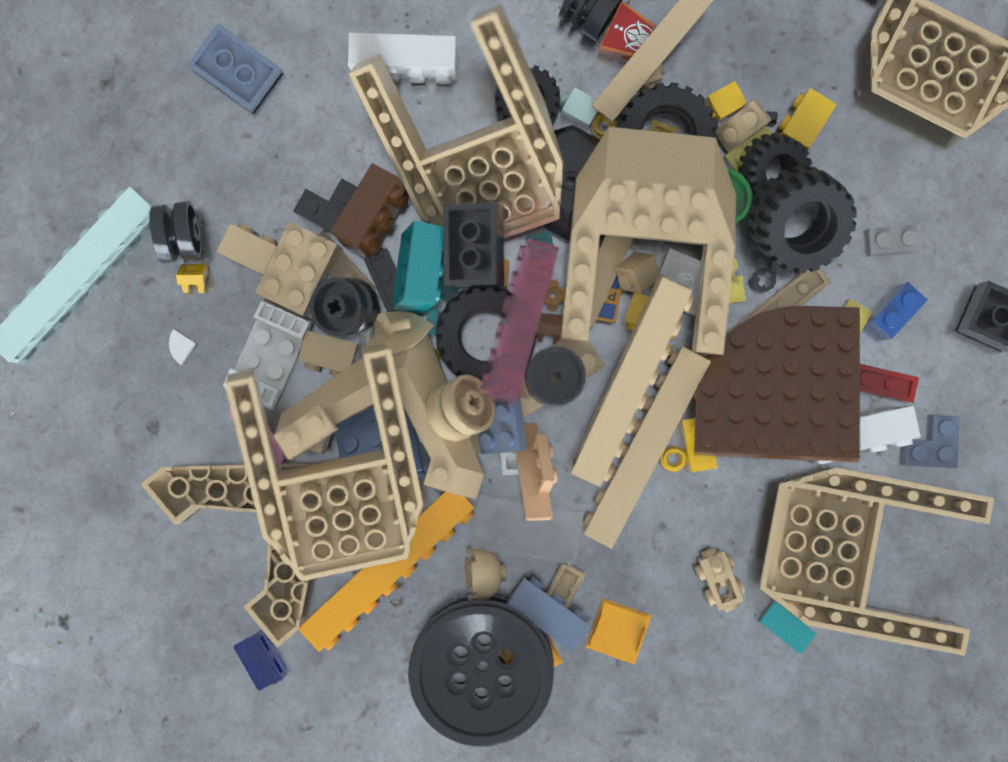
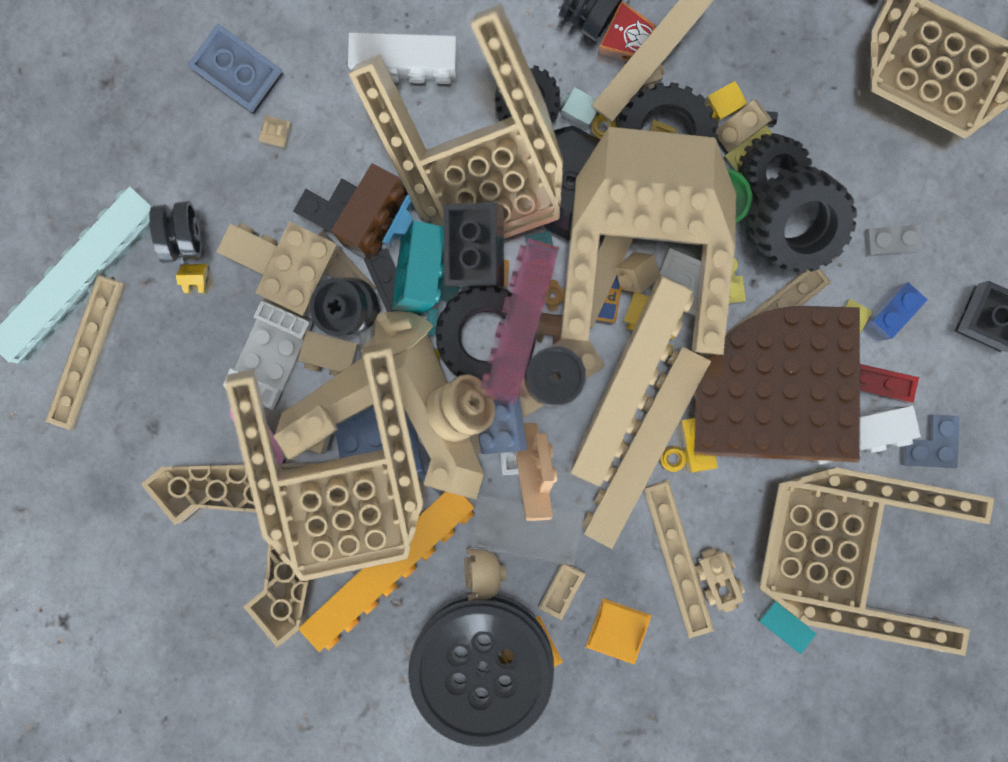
(84, 352): none -> tan tile
(180, 346): white tile -> none
(259, 660): clear blue panel -> none
(274, 131): none -> tan tile
(400, 224): none -> dark azure piece
(549, 613): sand blue brick -> none
(678, 559): none -> tan tile
(771, 281): black bush -> none
(808, 117): yellow brick -> none

